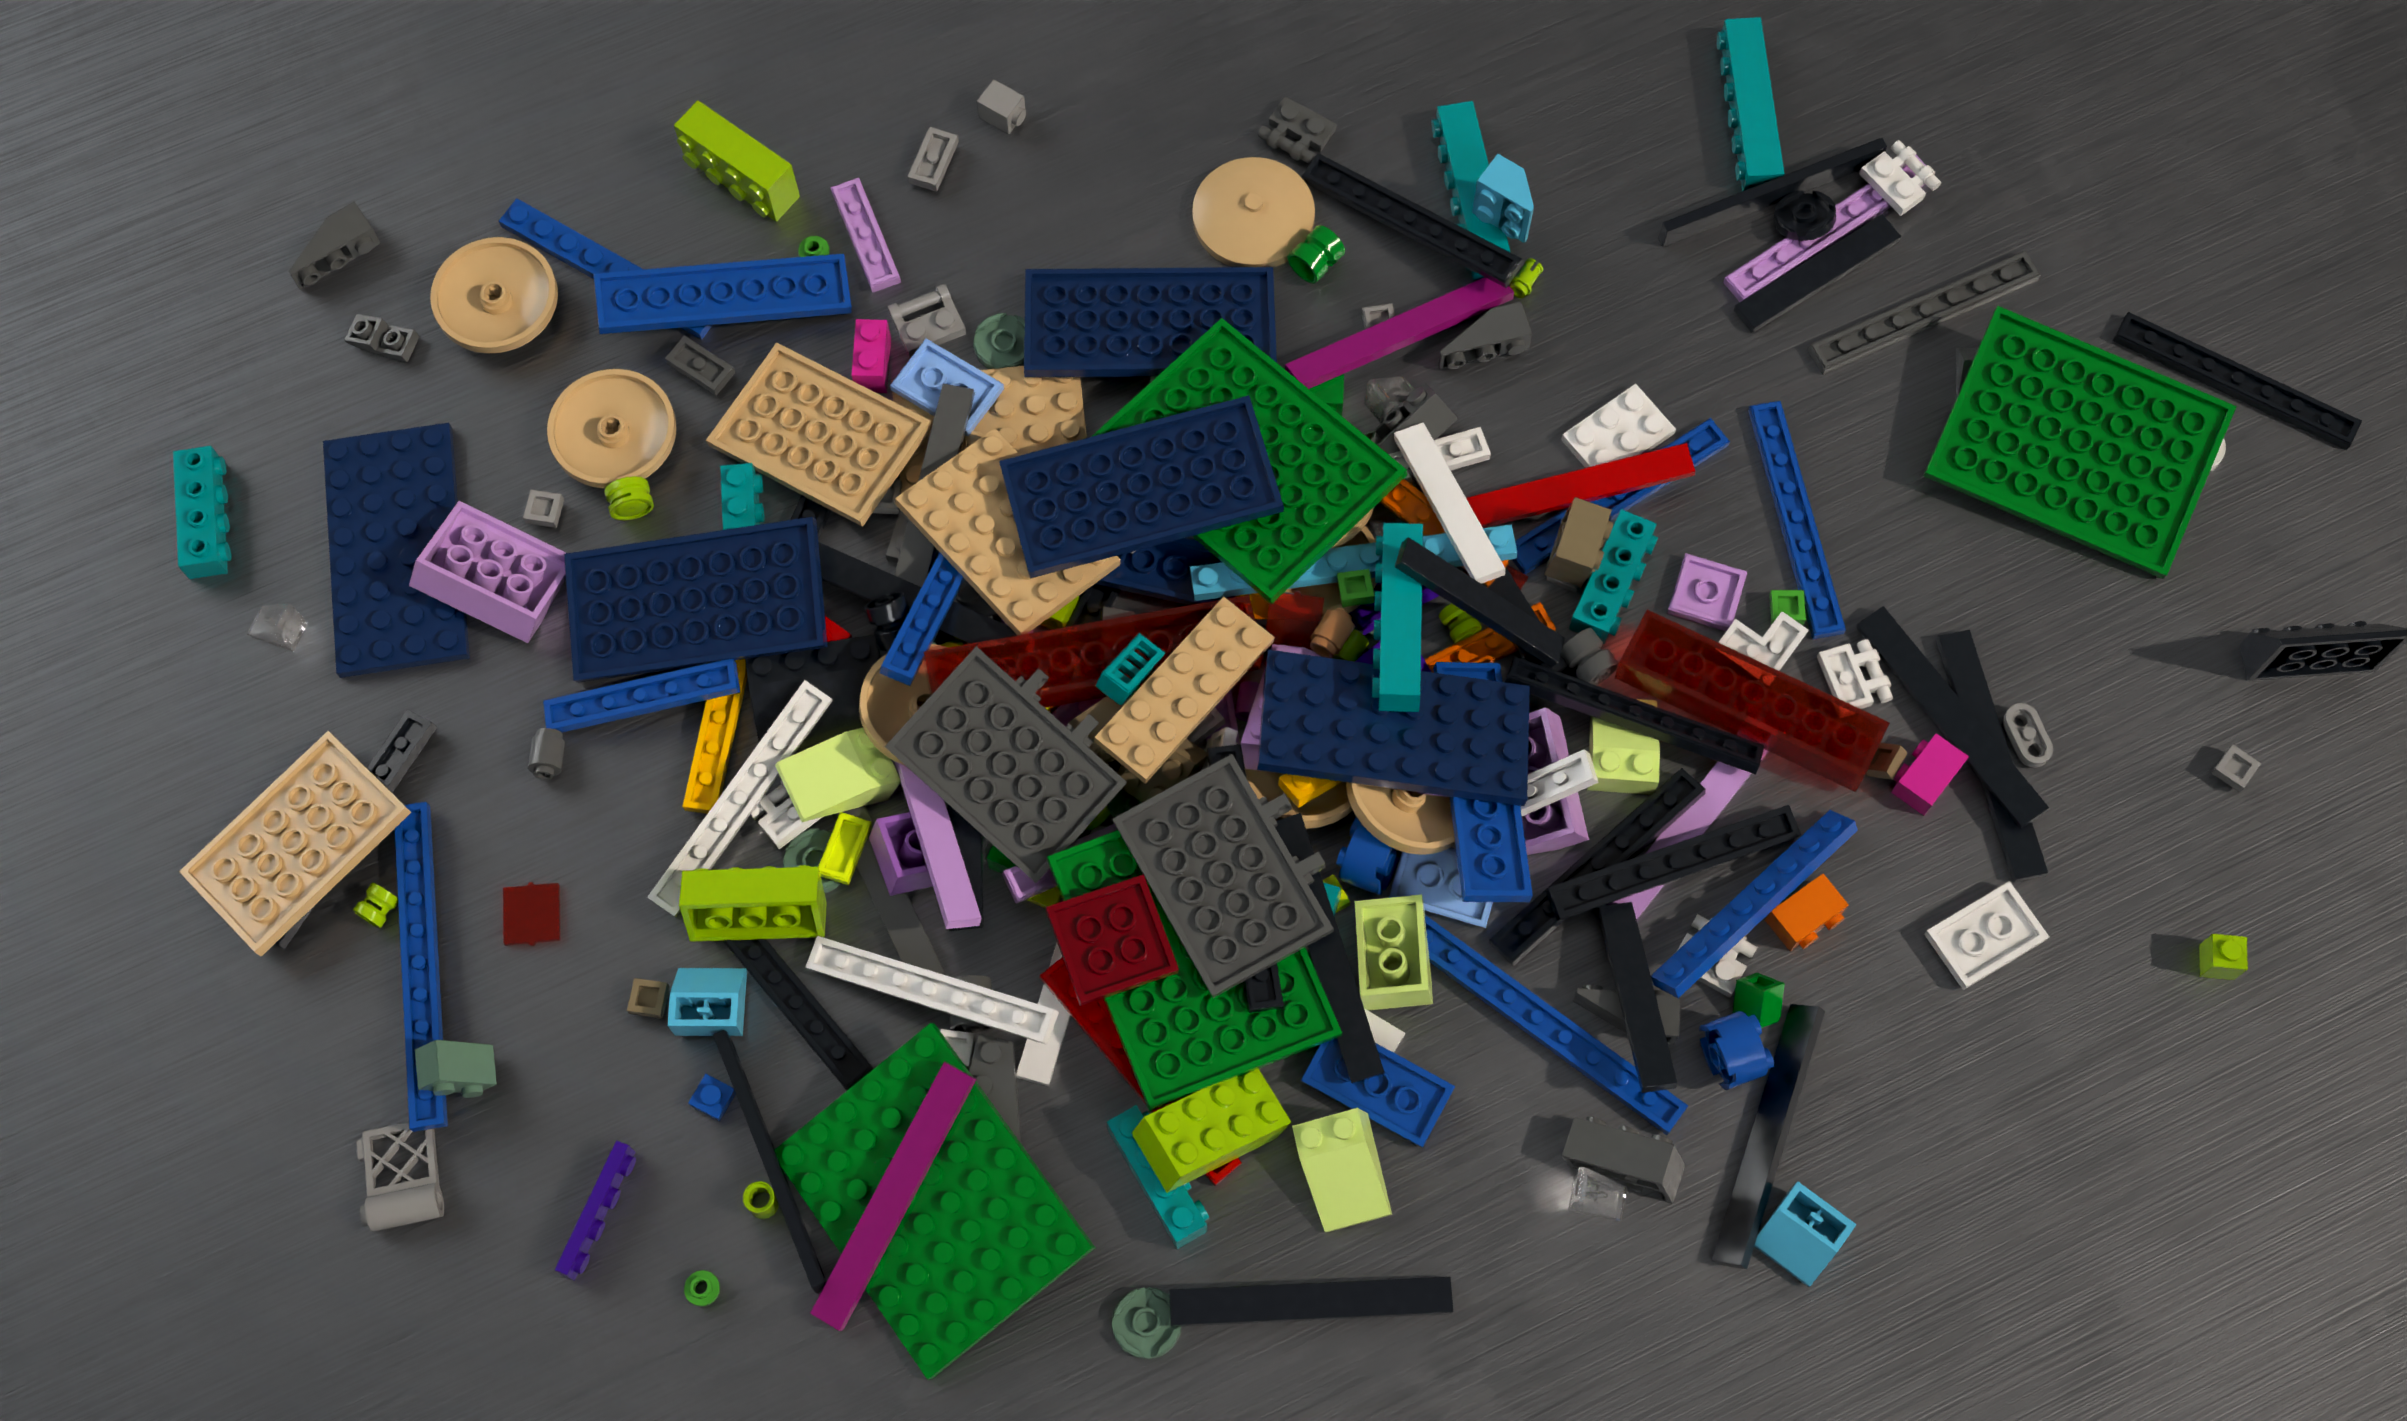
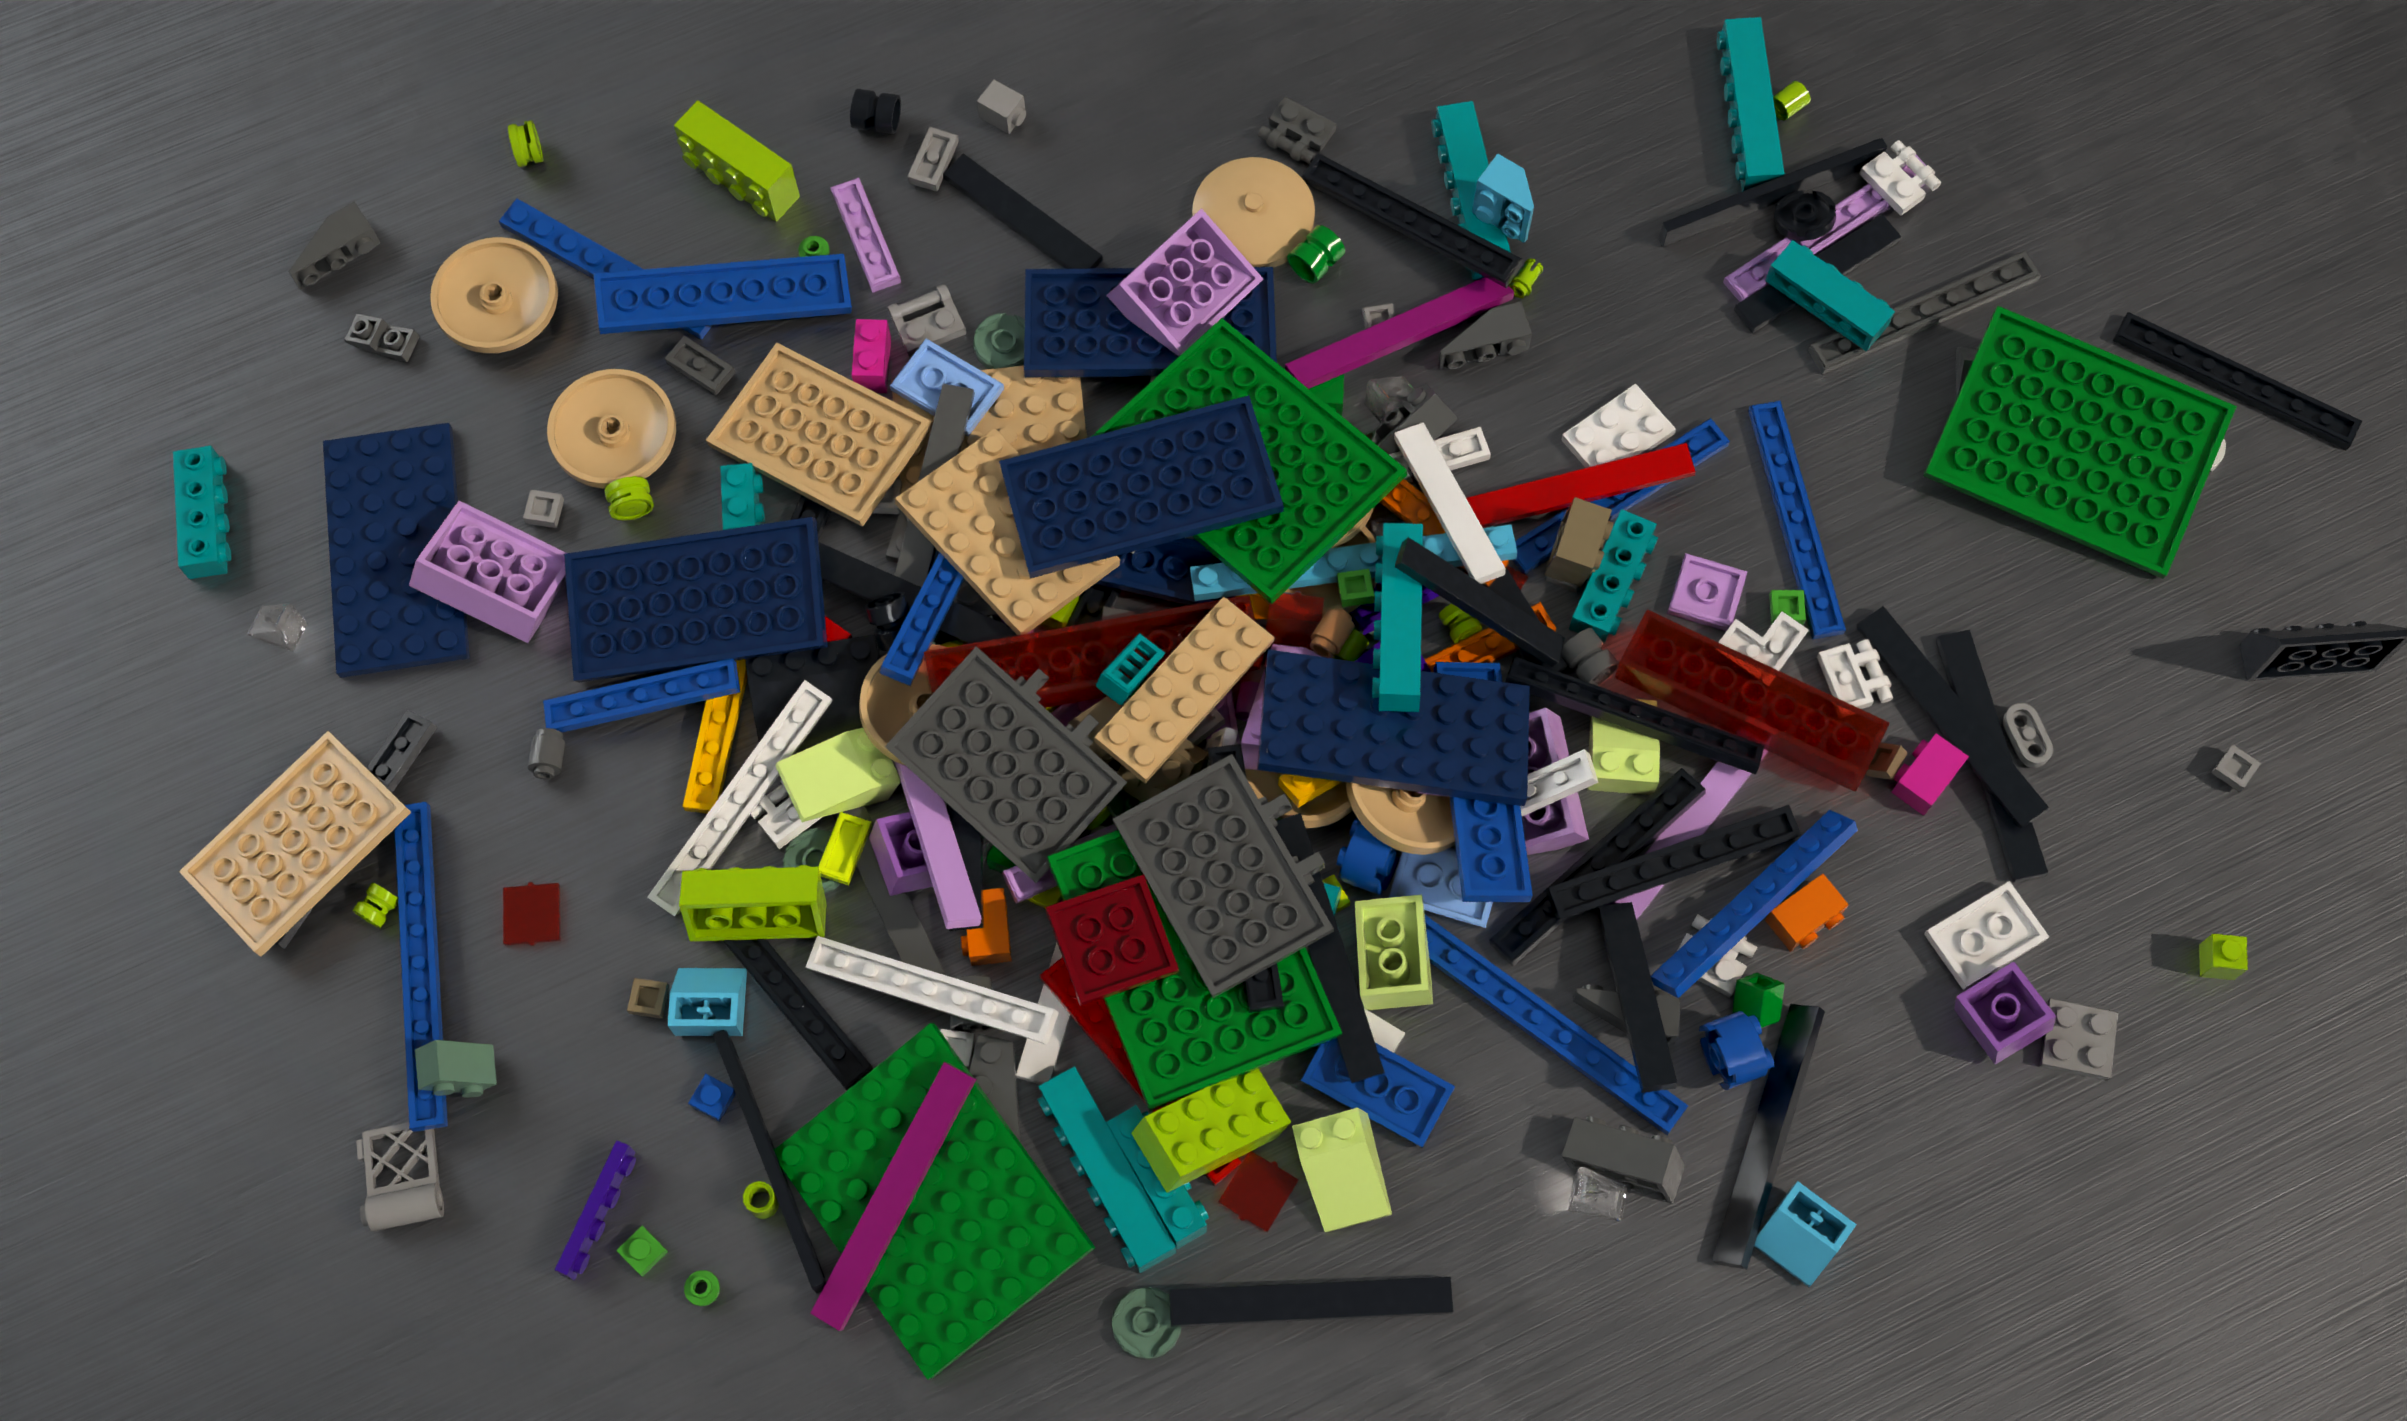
(525, 143): none -> lime wheel
(642, 1251): none -> bright green plate
(875, 111): none -> black wheel
(992, 942): none -> orange brick
(1021, 215): none -> black tile
(1106, 1169): none -> teal brick
(1186, 284): none -> lavender slope
(1258, 1191): none -> clear red piece
(1791, 100): none -> lime beam
(1829, 295): none -> teal brick
(2004, 1012): none -> medium lavender brick
(2080, 1040): none -> light grey plate

